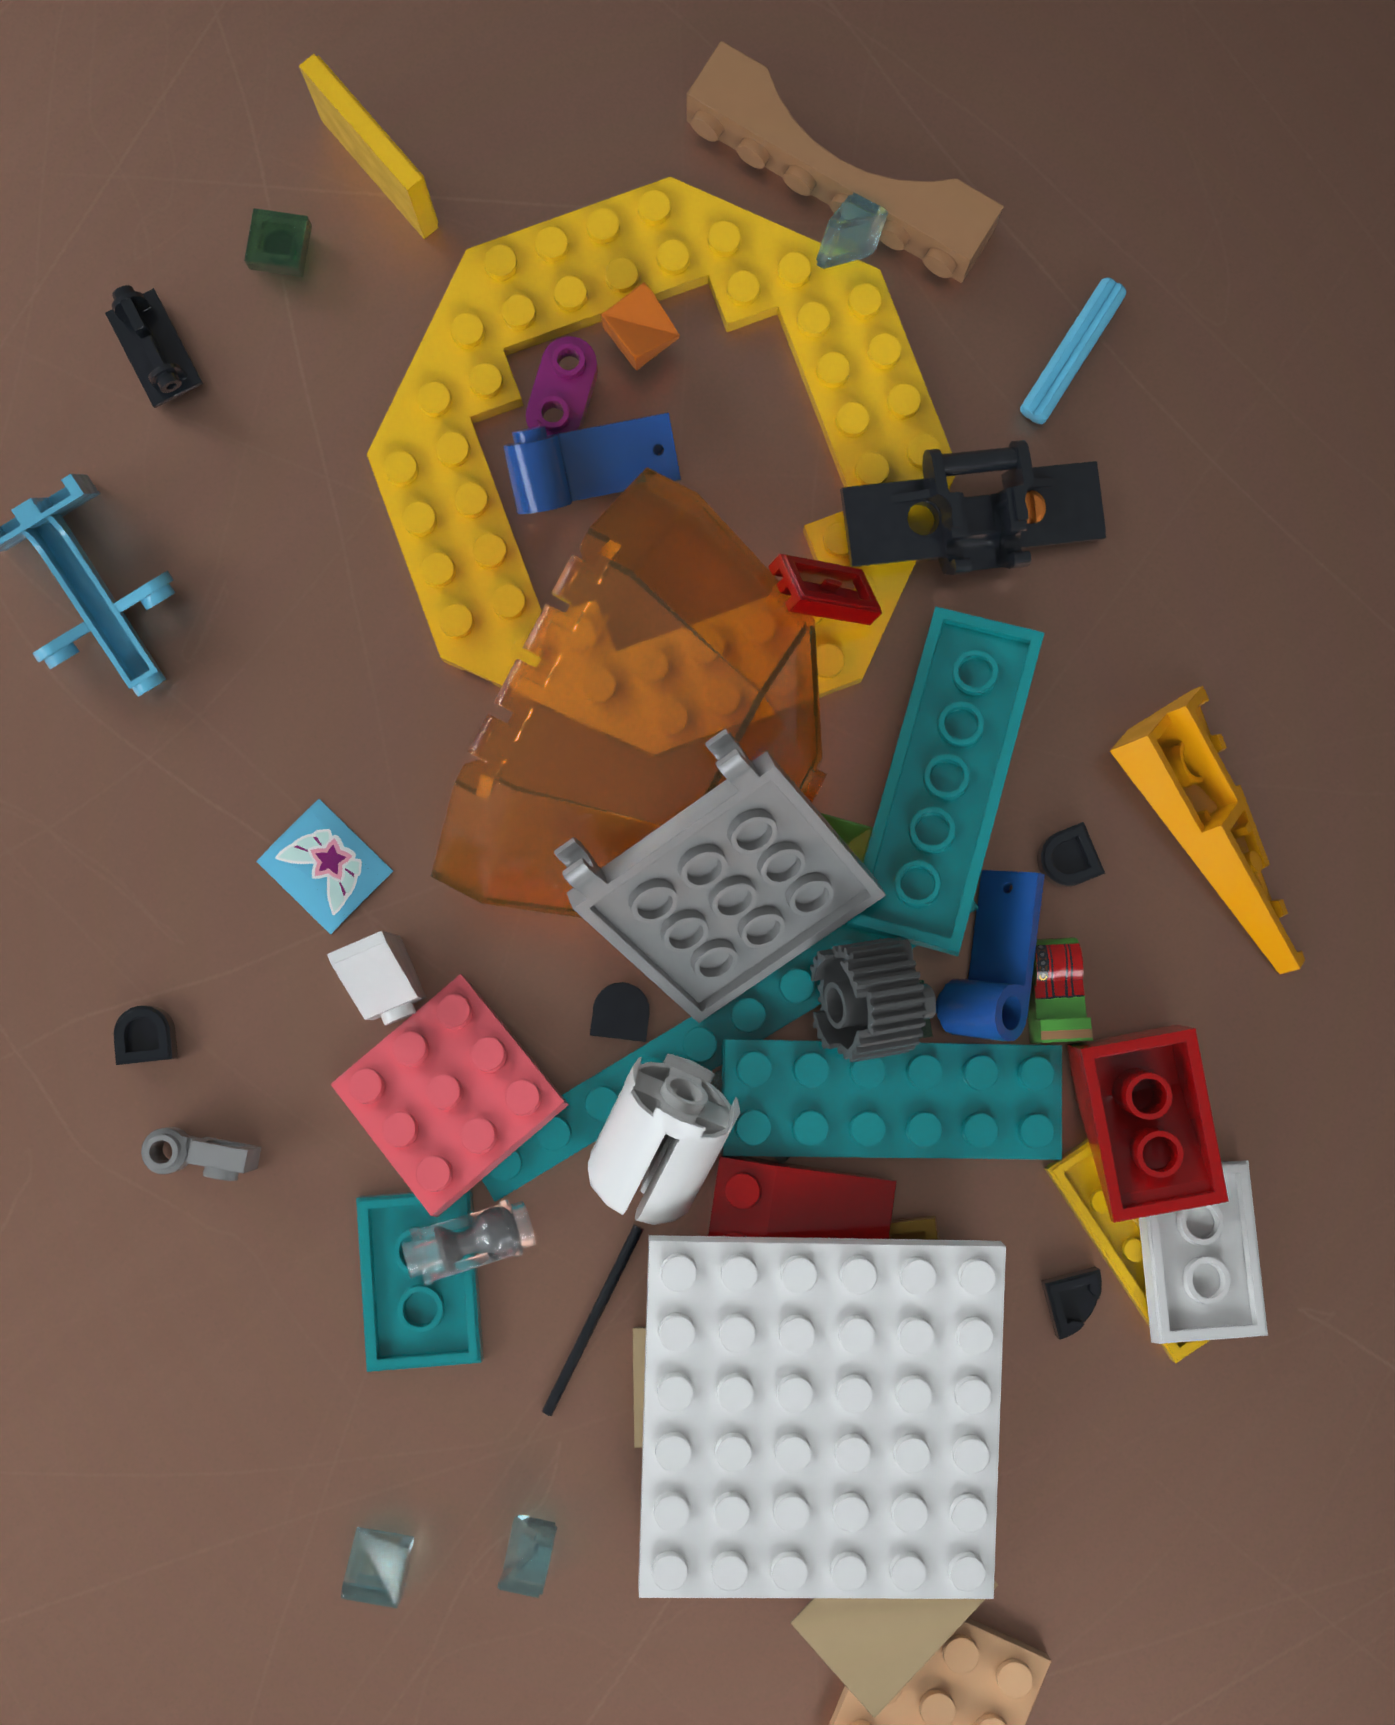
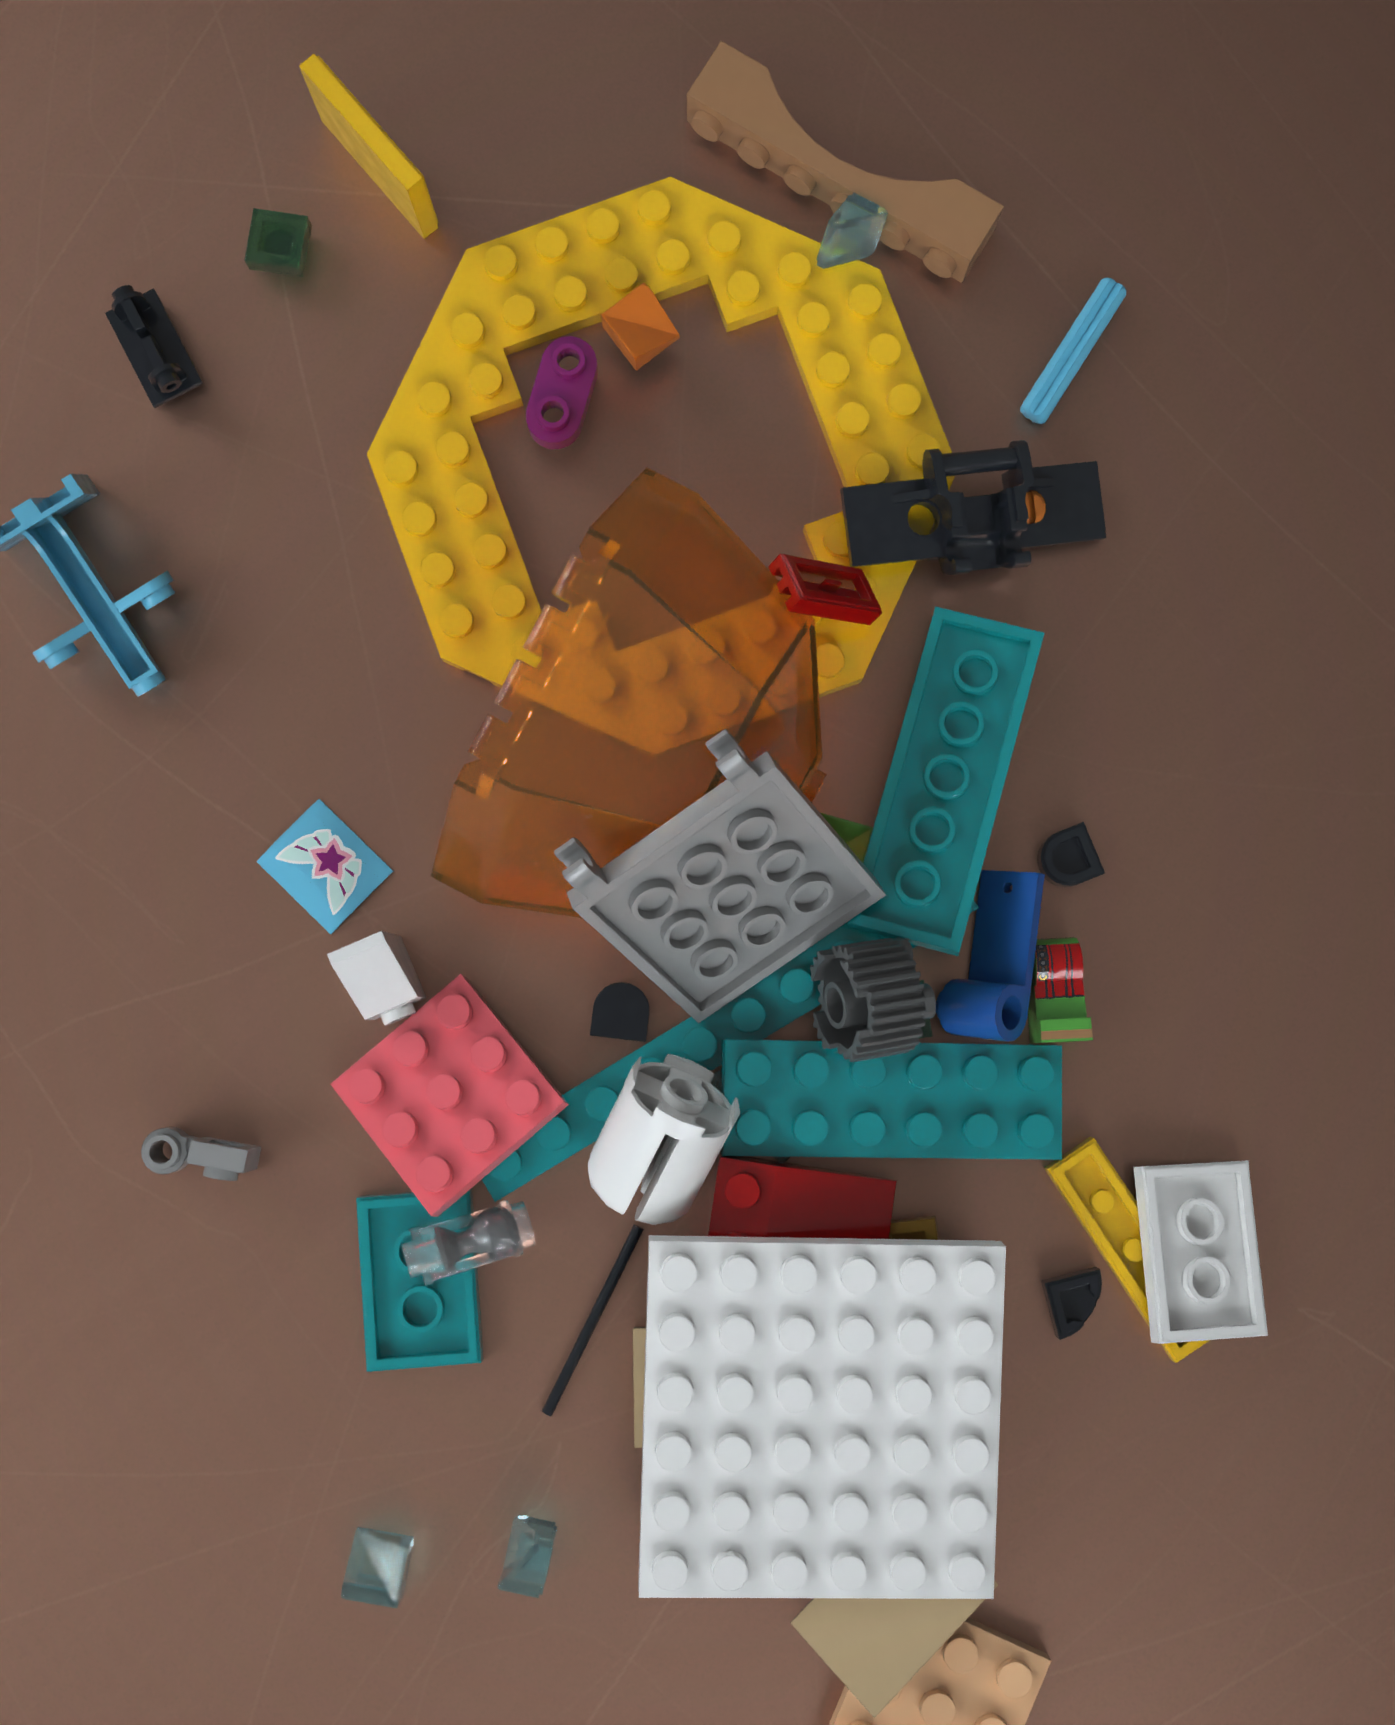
(144, 1036): black tile -> none
(587, 461): blue door -> none
(1149, 1121): red slope -> none
(1188, 786): light orange wedge -> none

